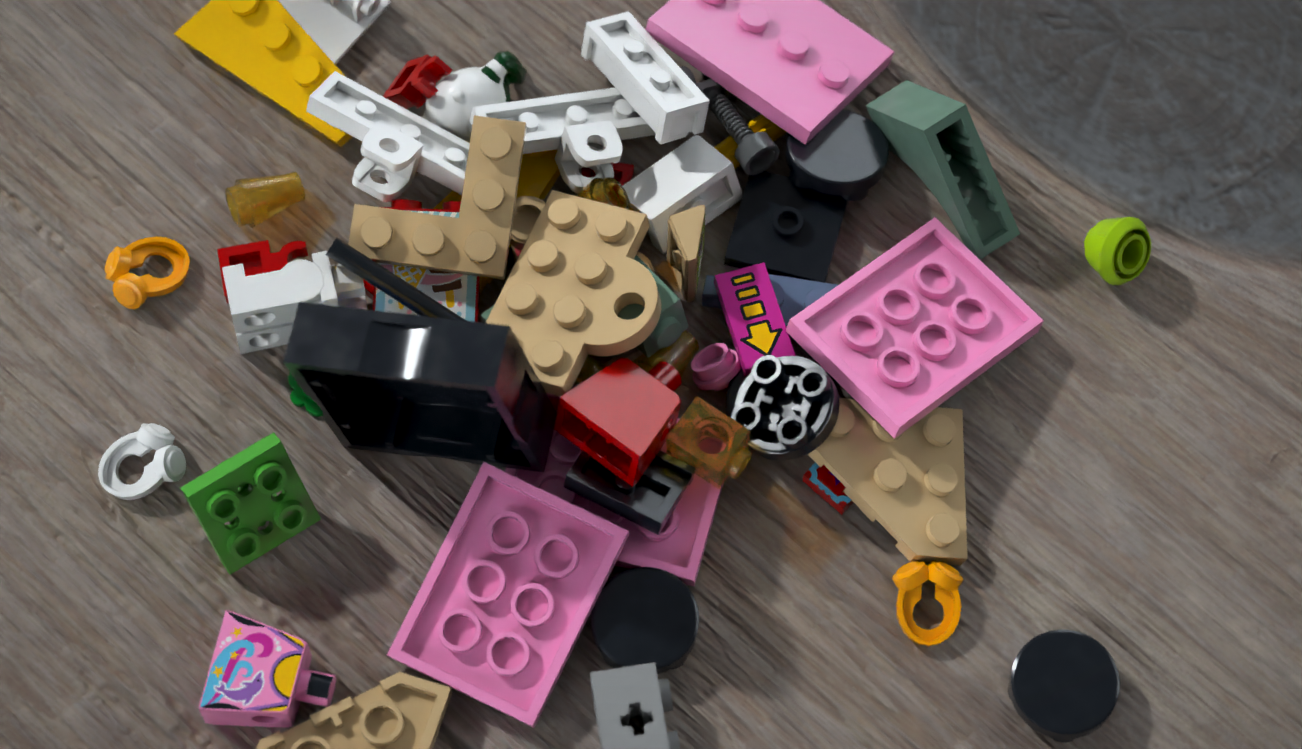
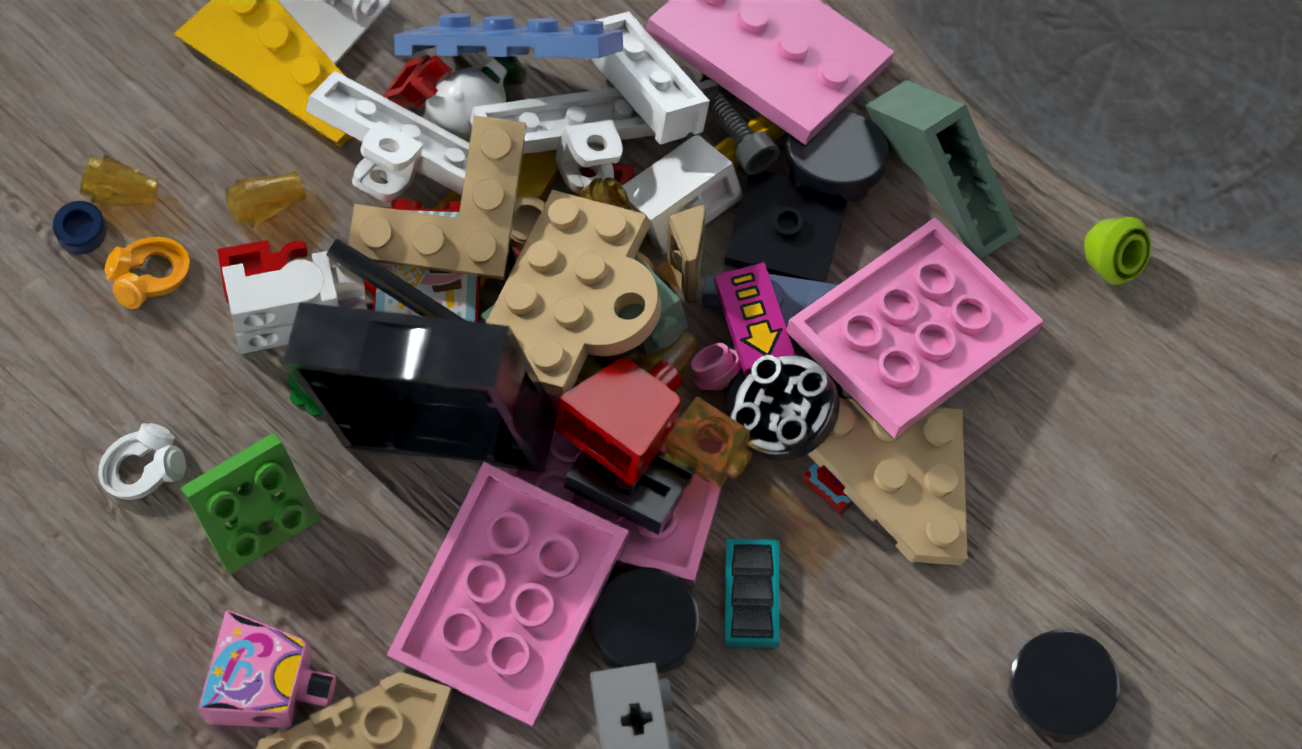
(79, 227): none -> dark blue tile
(117, 183): none -> clear yellow cone
(503, 39): none -> medium blue wing
(752, 593): none -> tile
(909, 584): light orange piece -> none

